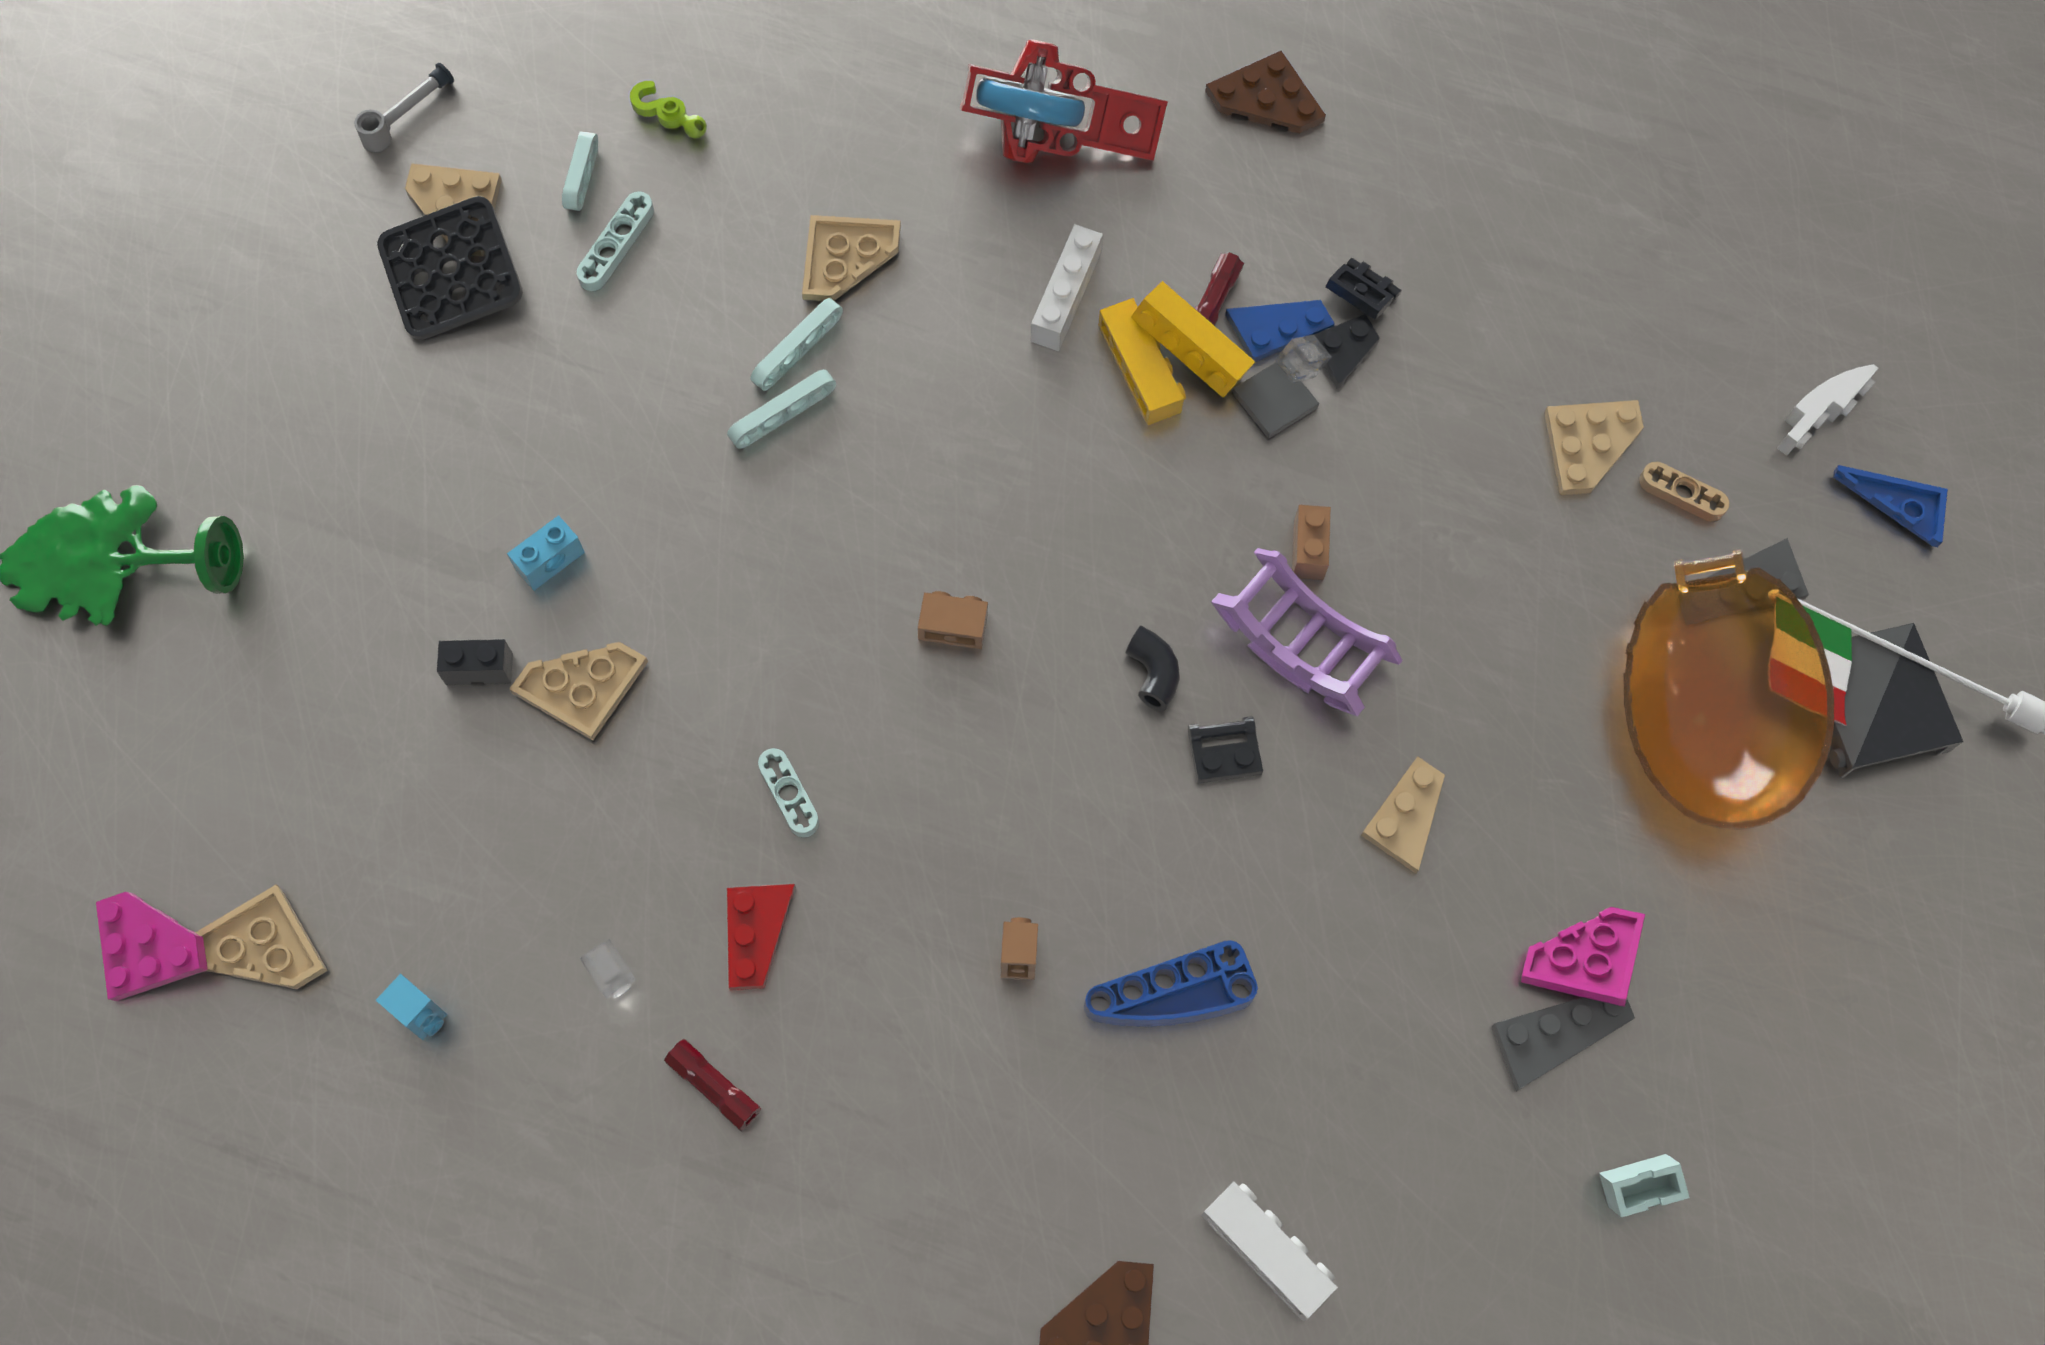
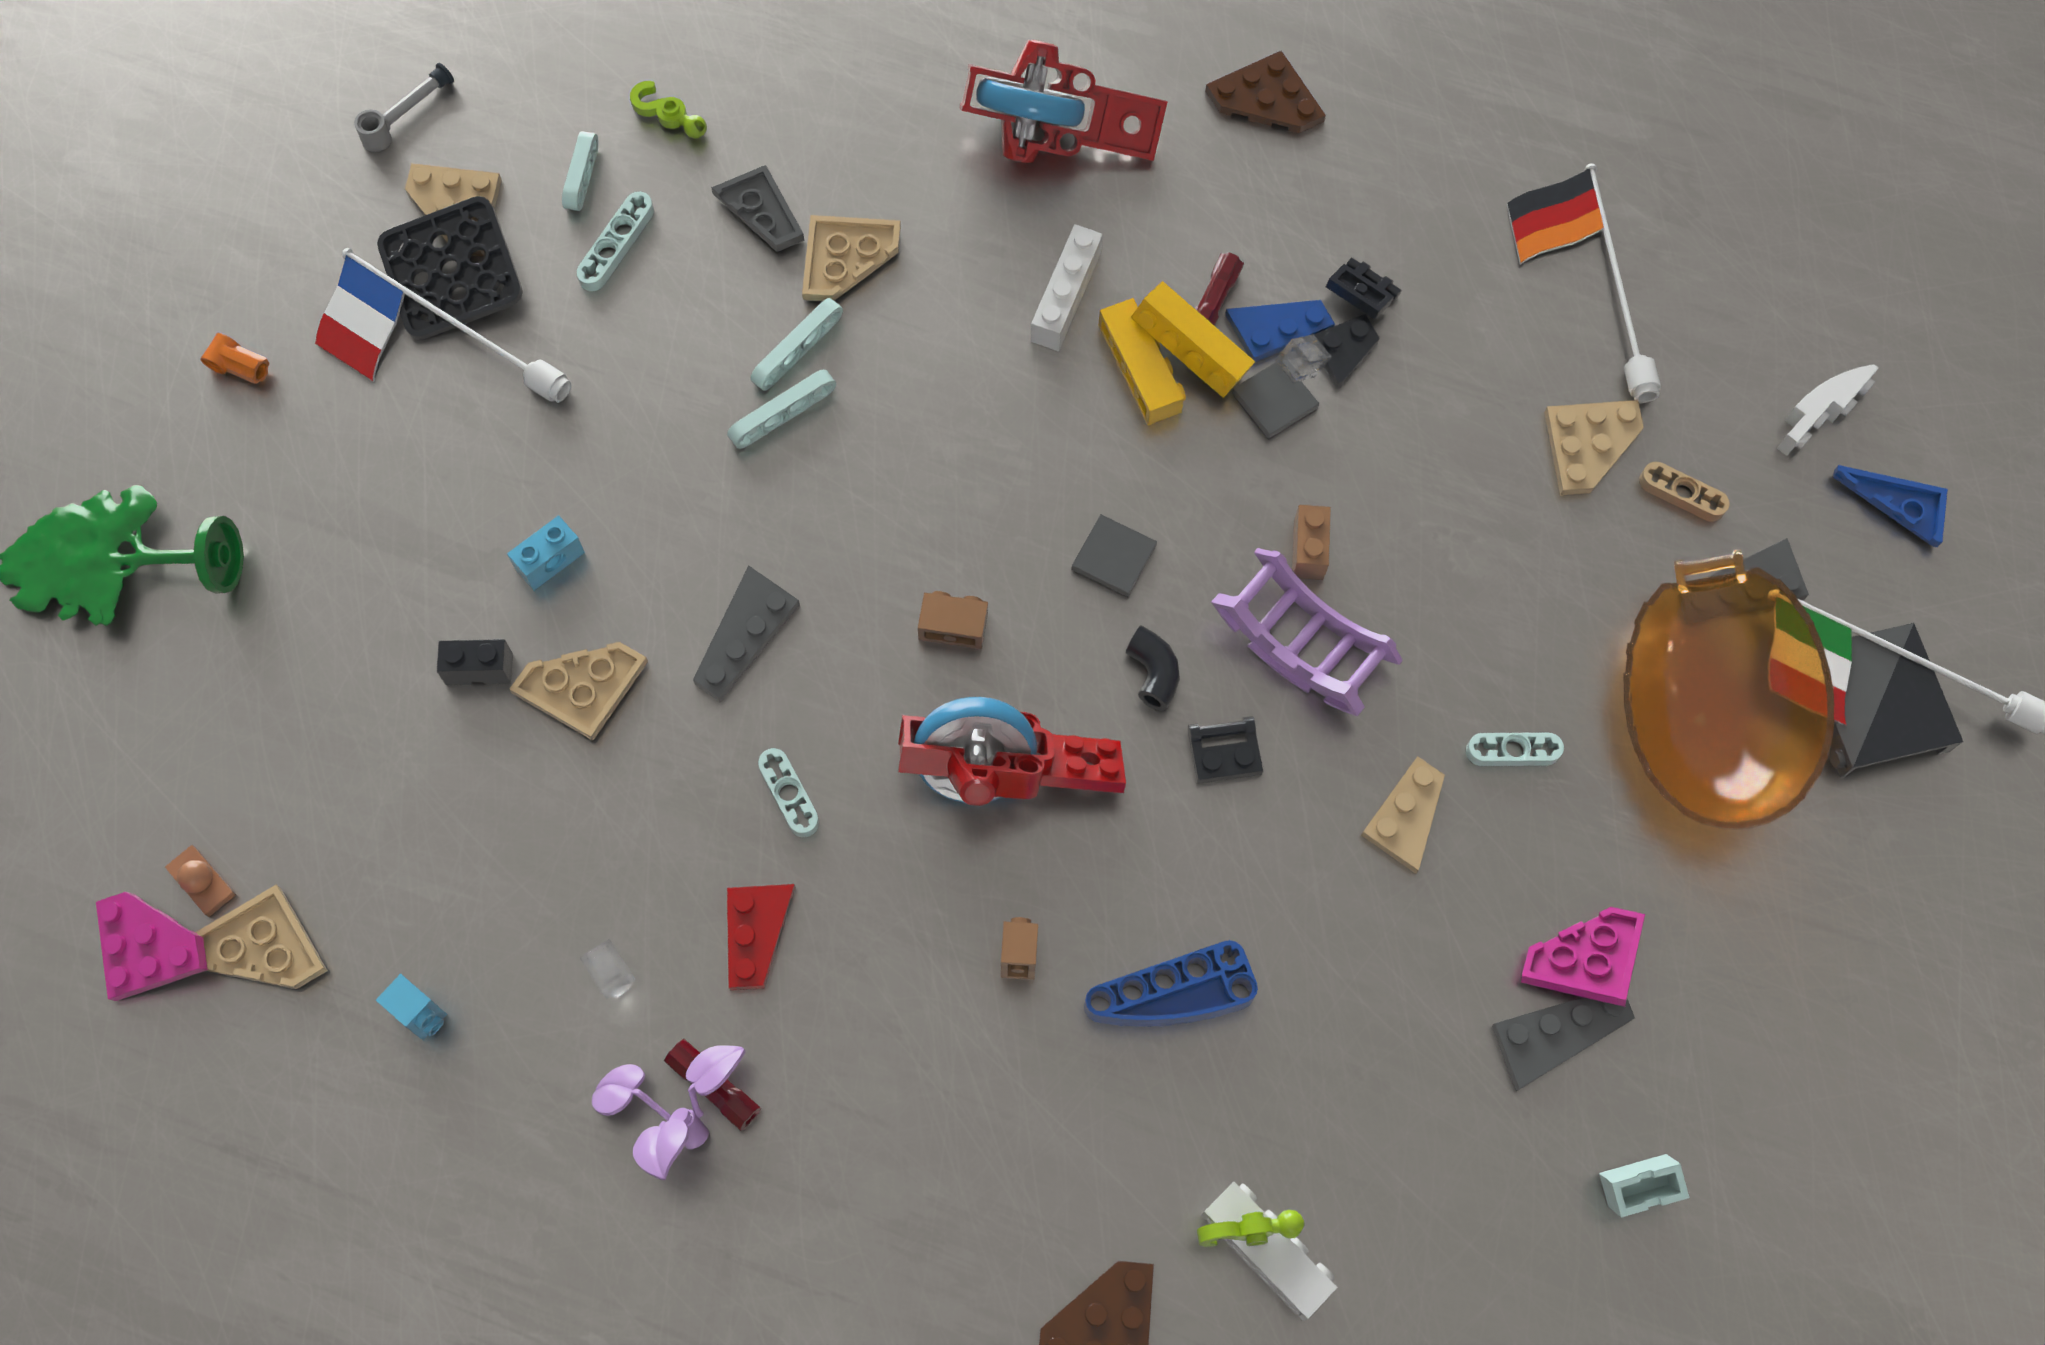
(200, 881): none -> nougat tile
(228, 356): none -> orange piece
(367, 311): none -> flag
(661, 1145): none -> lavender plant
(746, 629): none -> dark grey wing
(761, 206): none -> dark grey wing
(960, 736): none -> red piece
(1114, 555): none -> dark grey tile
(1252, 1229): none -> lime piece
(1538, 758): none -> light aqua beam
(1562, 217): none -> flag

